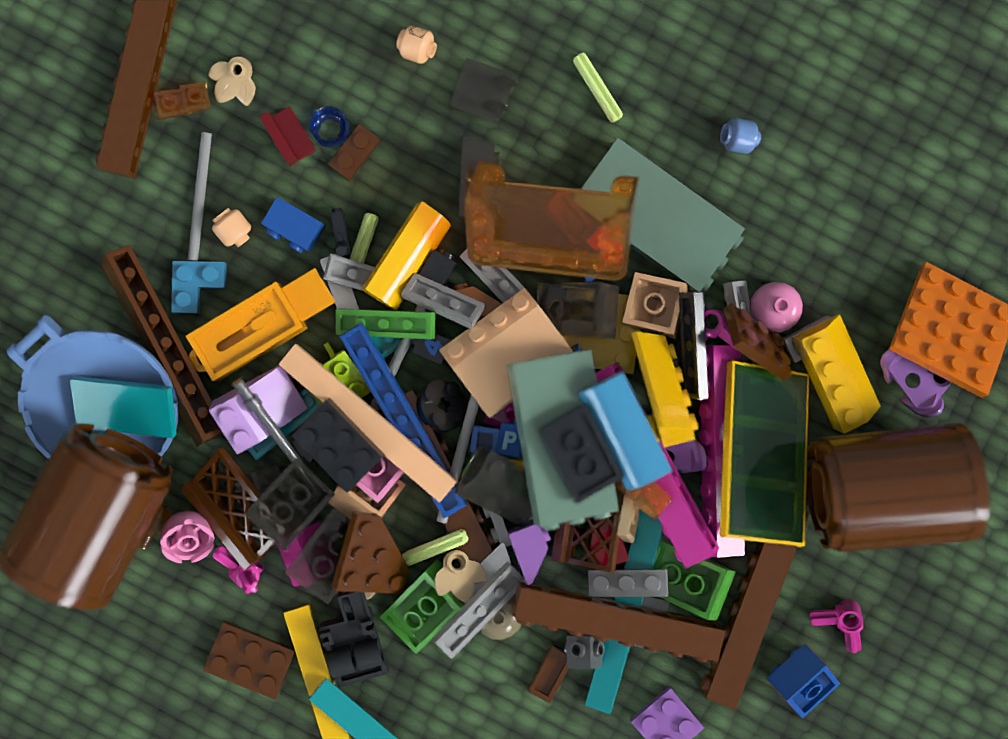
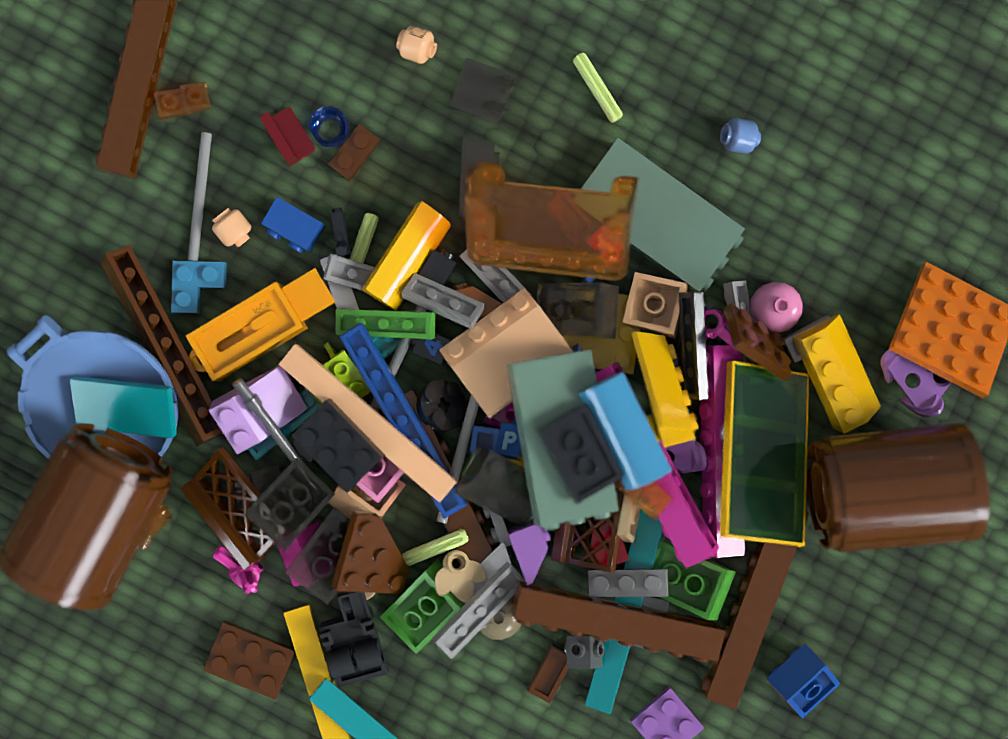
(186, 537): bright pink cylinder -> none
(230, 83): tan plate -> none
(850, 626): dark pink axle -> none

